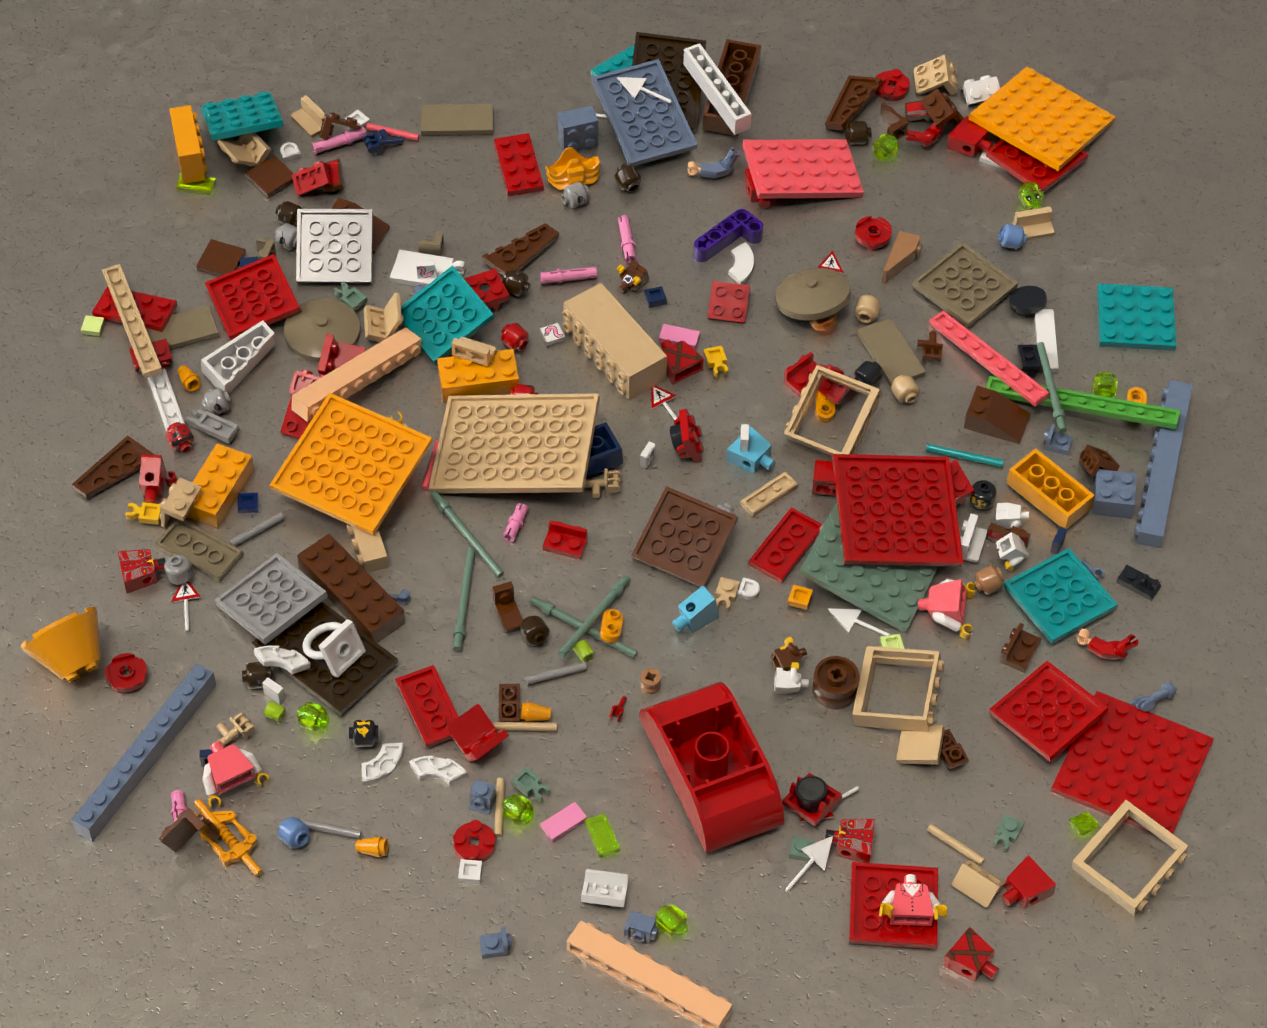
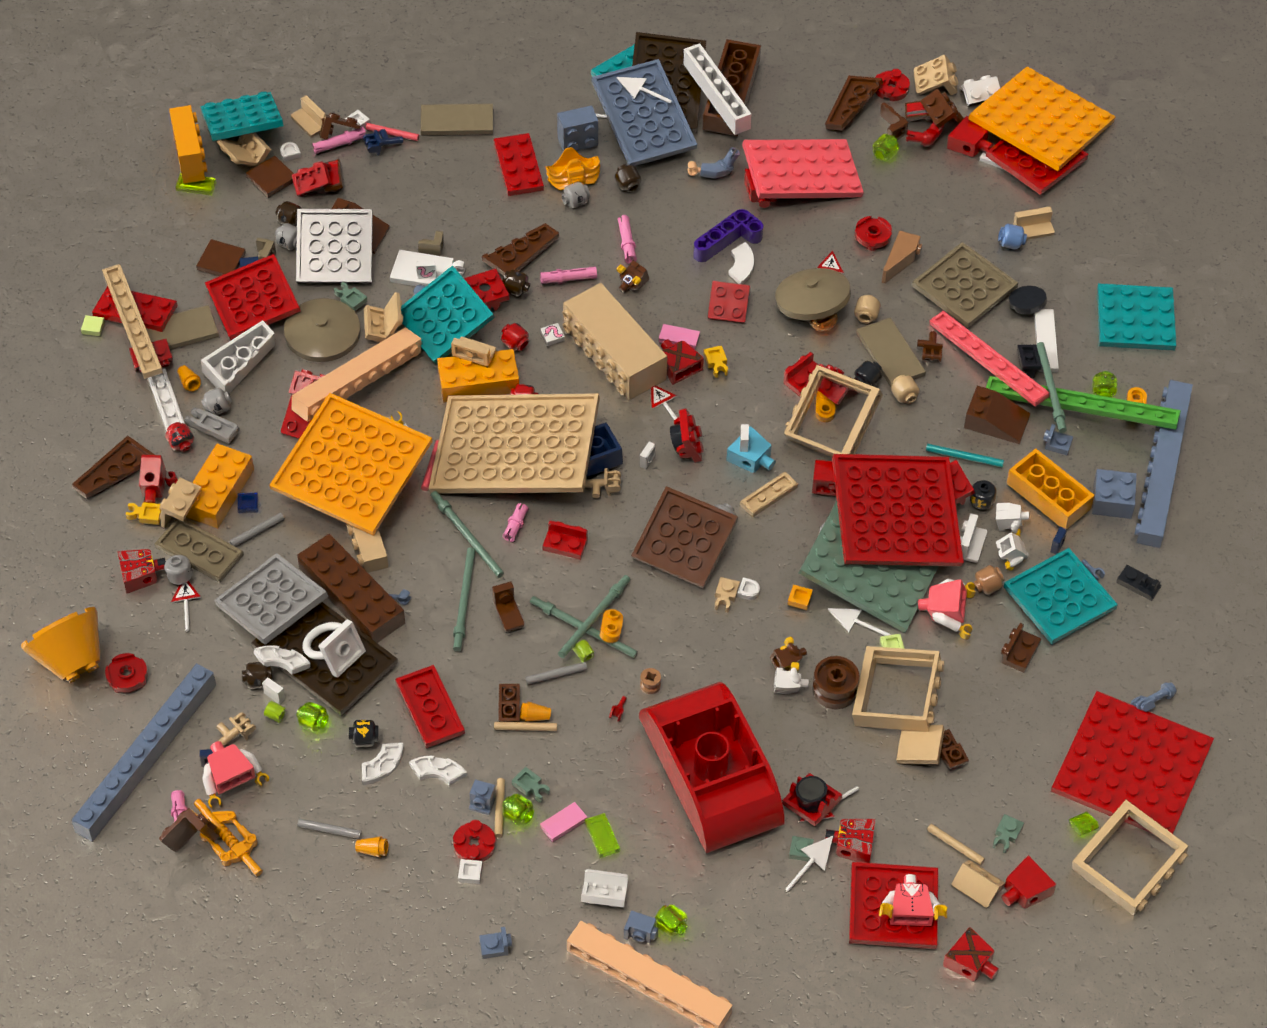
(293, 832): medium blue head -> none
(336, 354): bracket -> none
(475, 733): red bracket -> none
(534, 630): dark brown head -> none
(655, 297): dark blue tile -> none
(696, 611): medium azure torso -> none
(785, 545): red tile -> none
(857, 133): dark brown head -> none
(996, 532): reddish brown slope -> none
(1030, 195): clear neon green head -> none
(1048, 710): red plate -> none
(1095, 458): reddish brown bracket -> none
(1107, 650): red arm -> none

